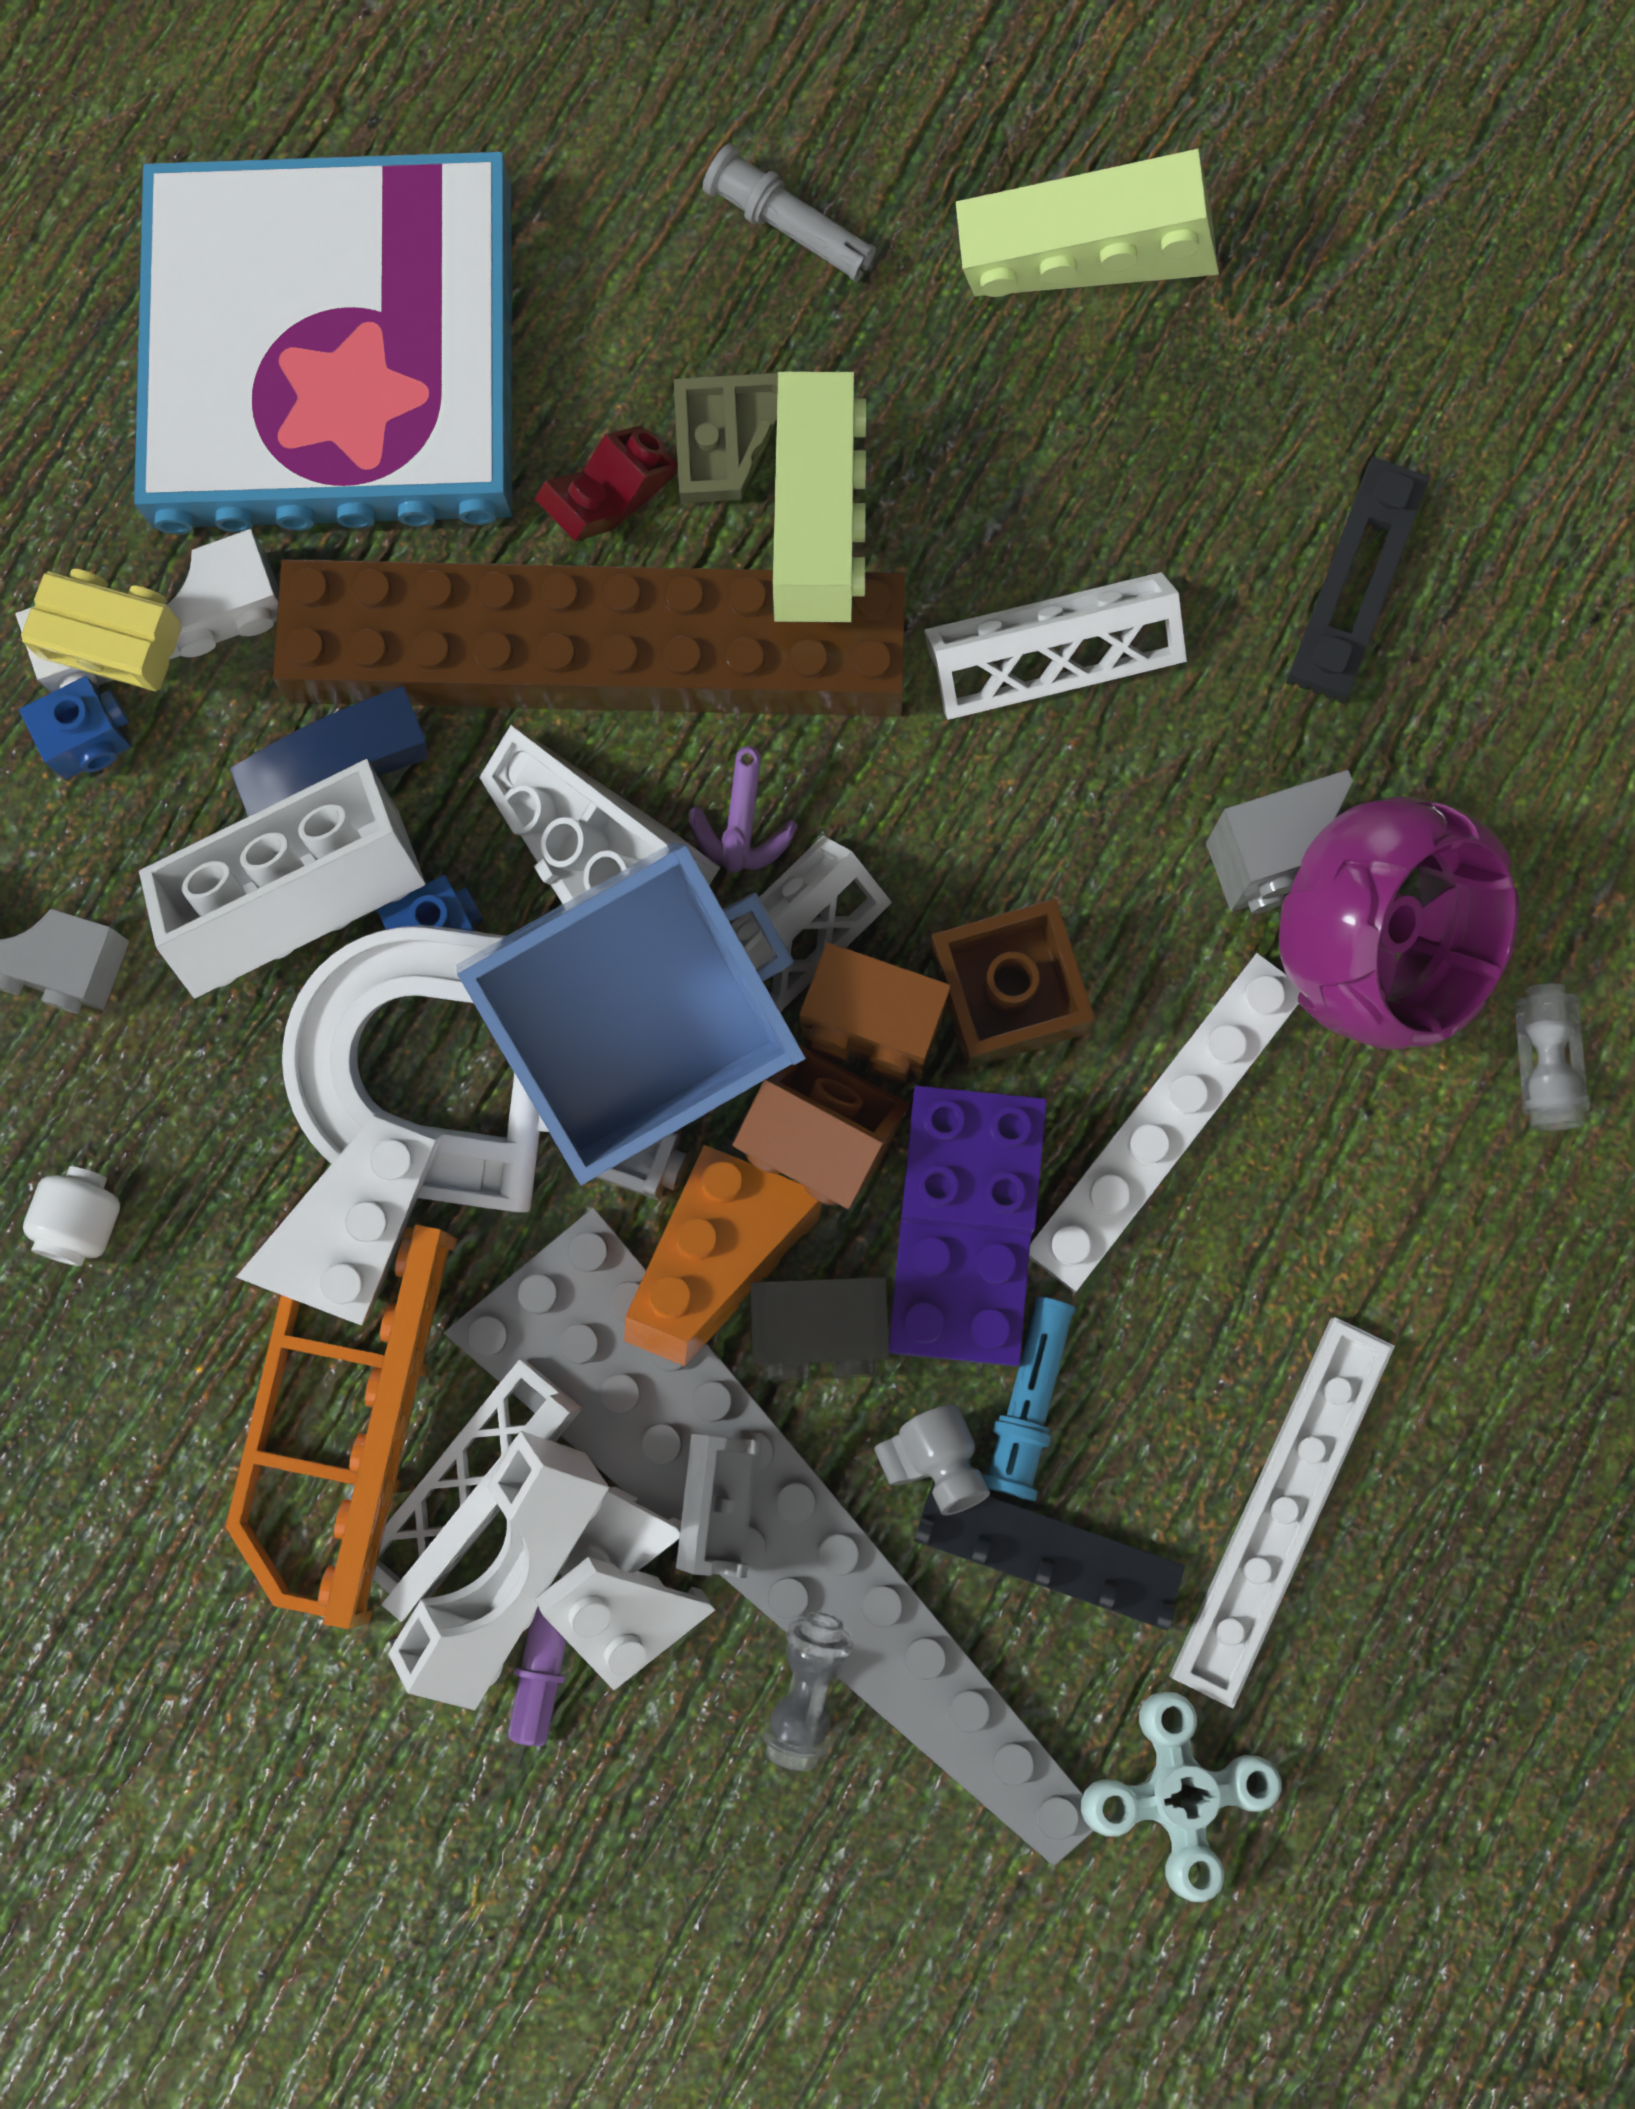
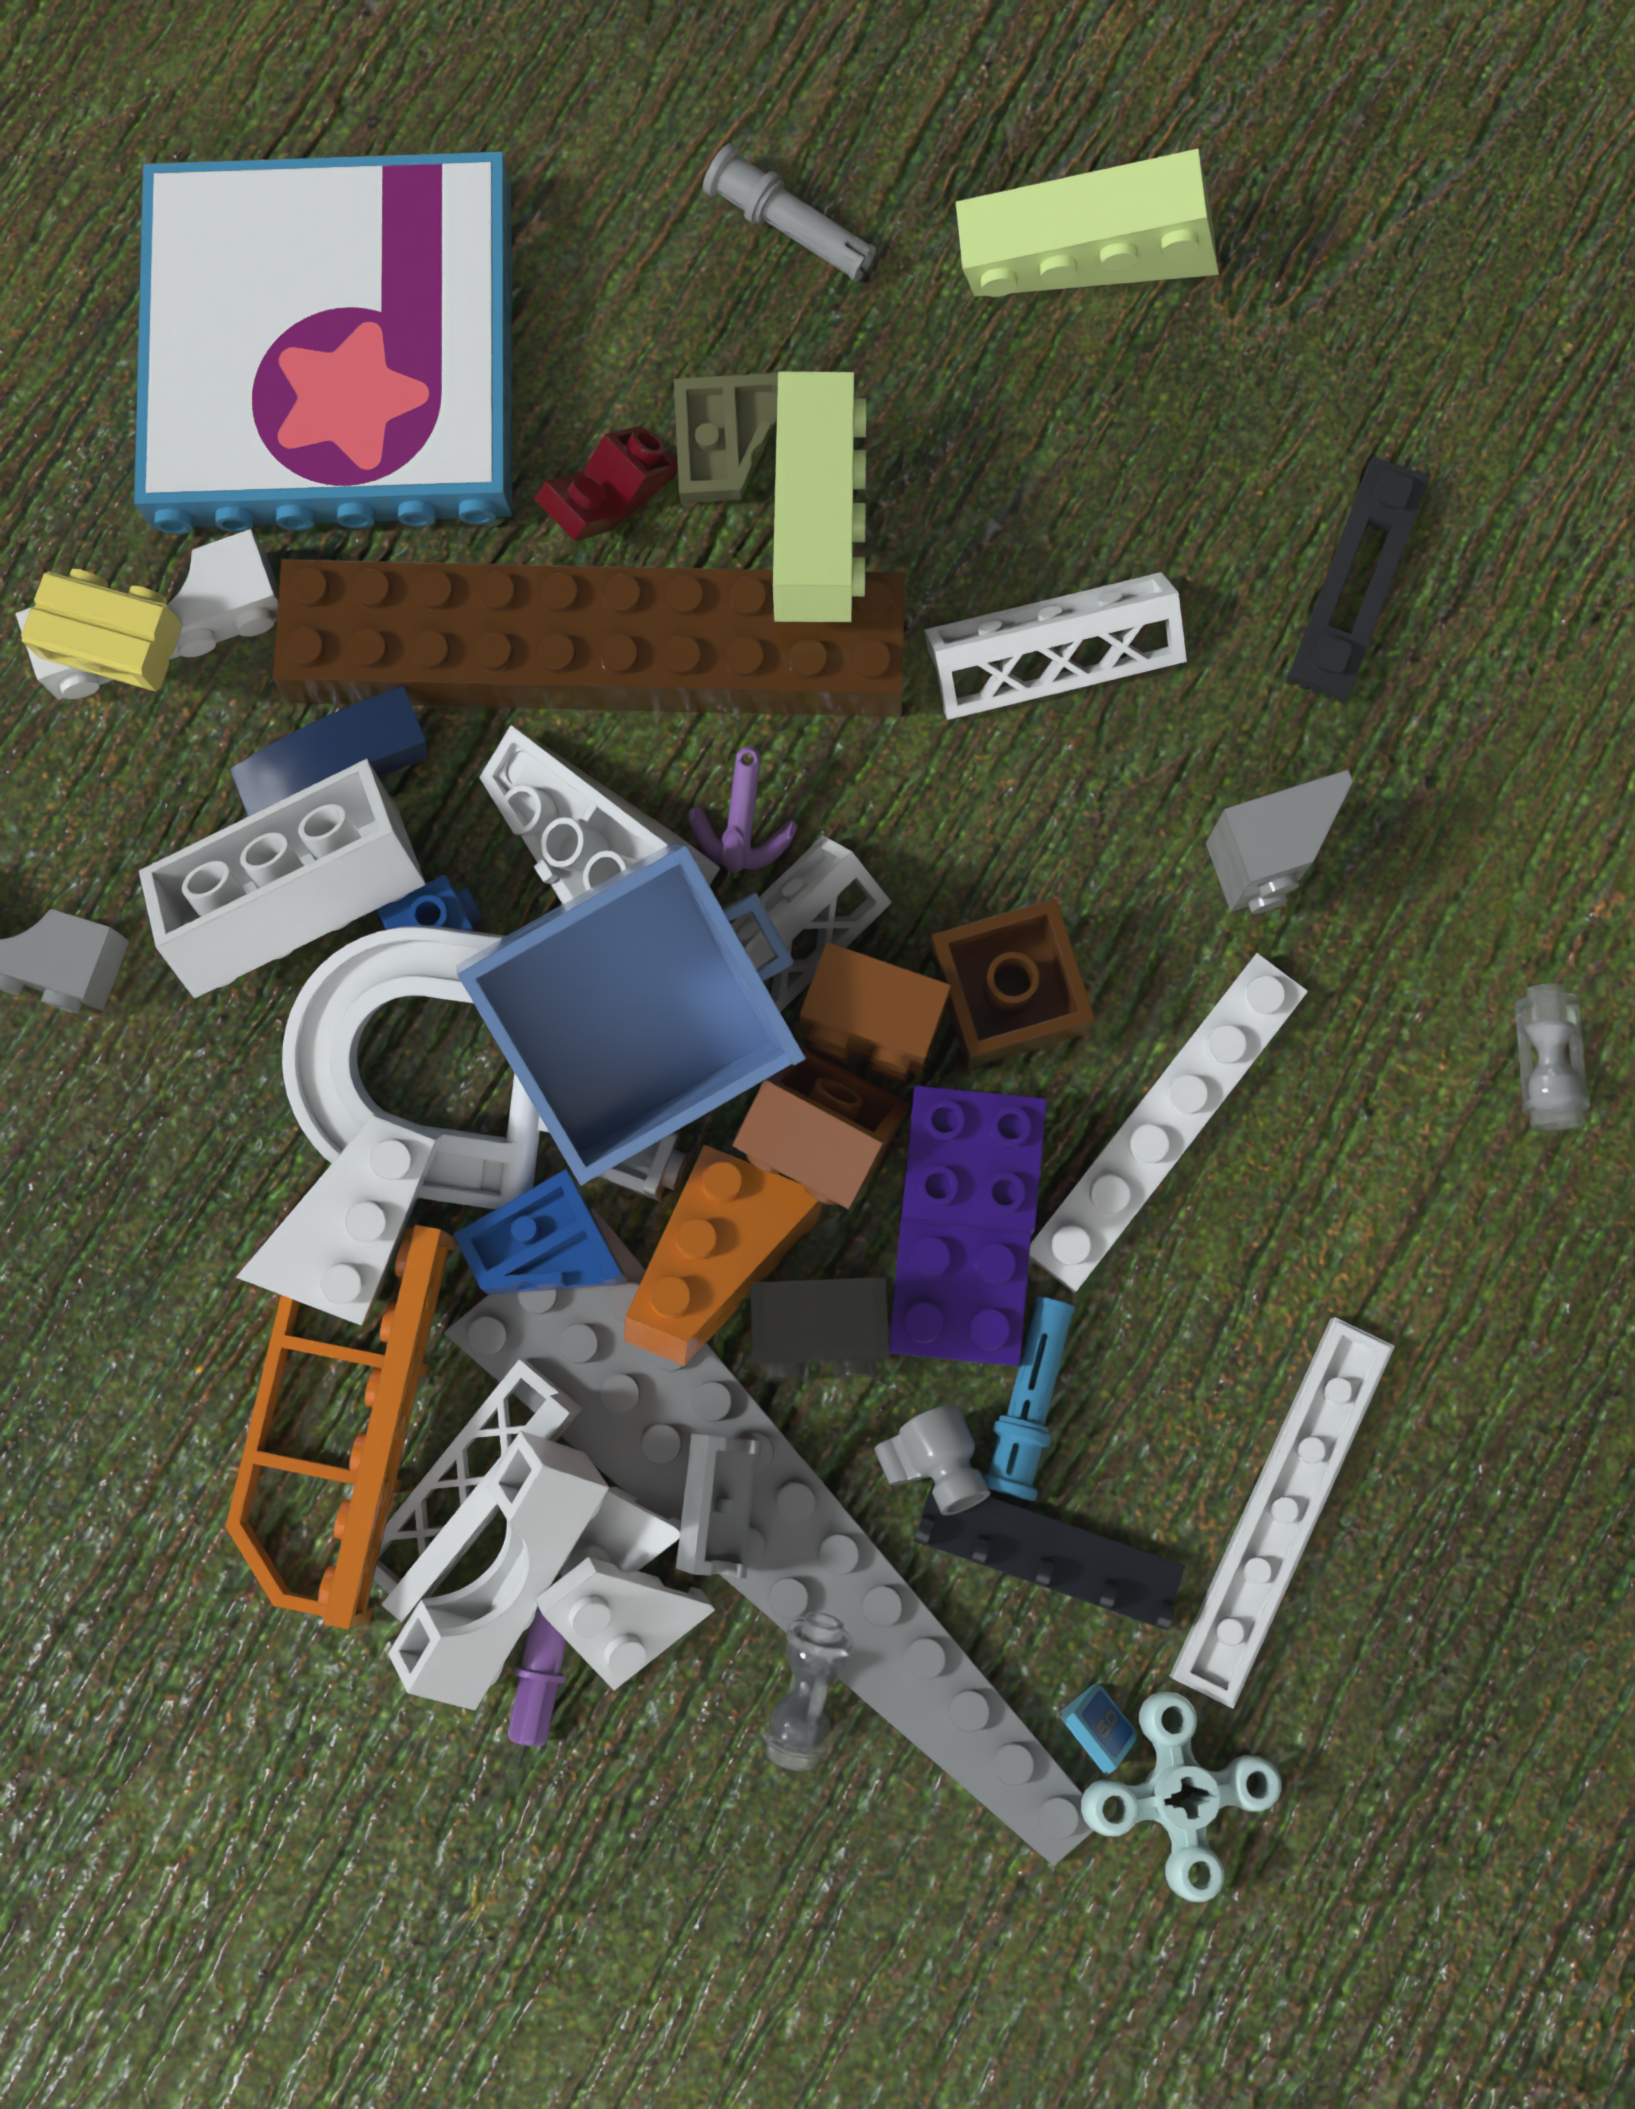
(71, 1216): white head -> none
(77, 727): blue brick -> none
(540, 1243): none -> blue wing
(1100, 1727): none -> slope
(1350, 922): magenta wheel -> none

